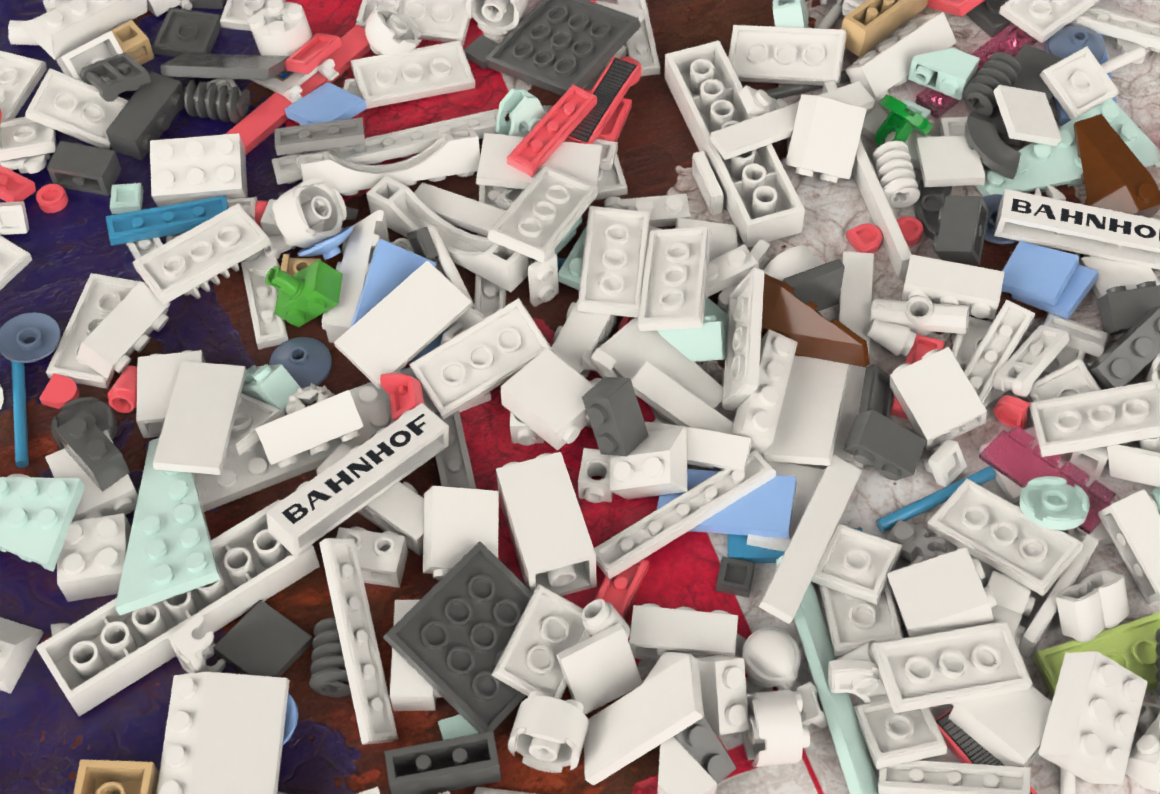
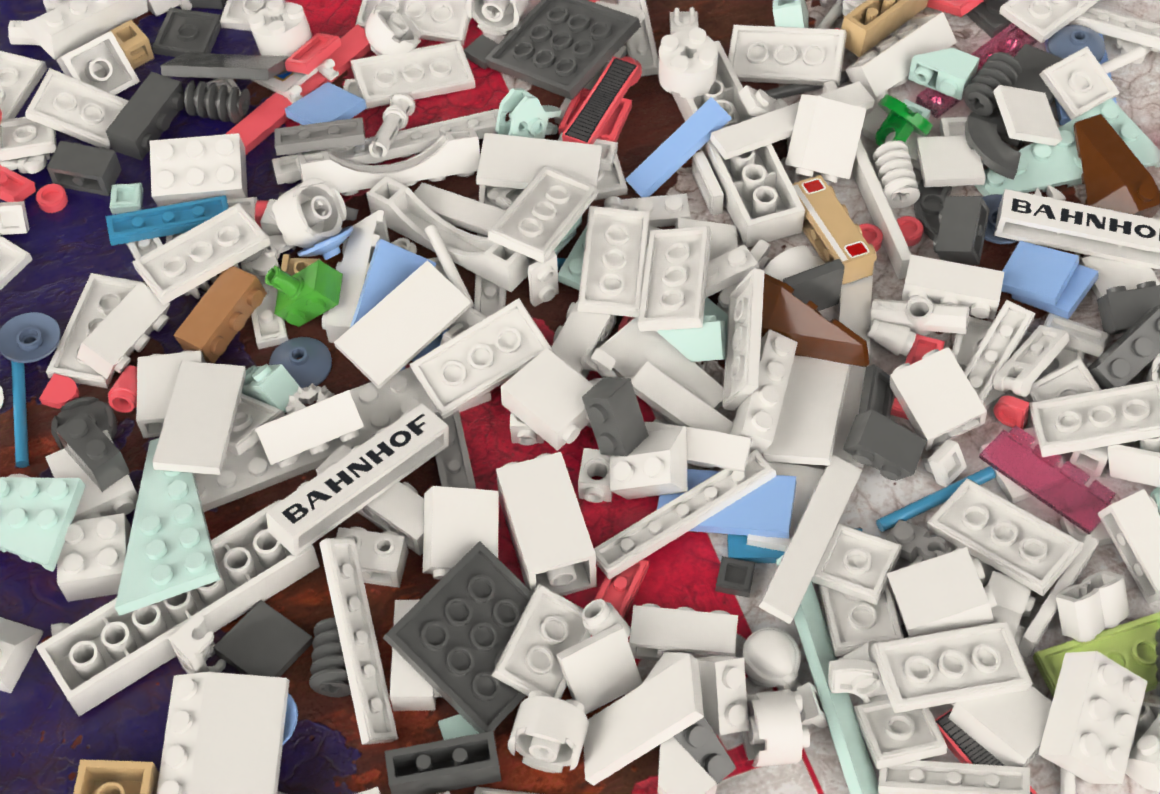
(121, 69): dark grey plate -> none
(221, 313): none -> medium nougat brick
(395, 119): none -> white pin
(403, 391): coral plate -> none
(422, 243): dark grey tile -> none
(552, 130): coral tile -> none
(678, 148): none -> light blue tile
(683, 20): none -> white tile
(688, 63): none -> white brick
(833, 231): none -> tan brick
(1054, 503): light aqua tile -> none

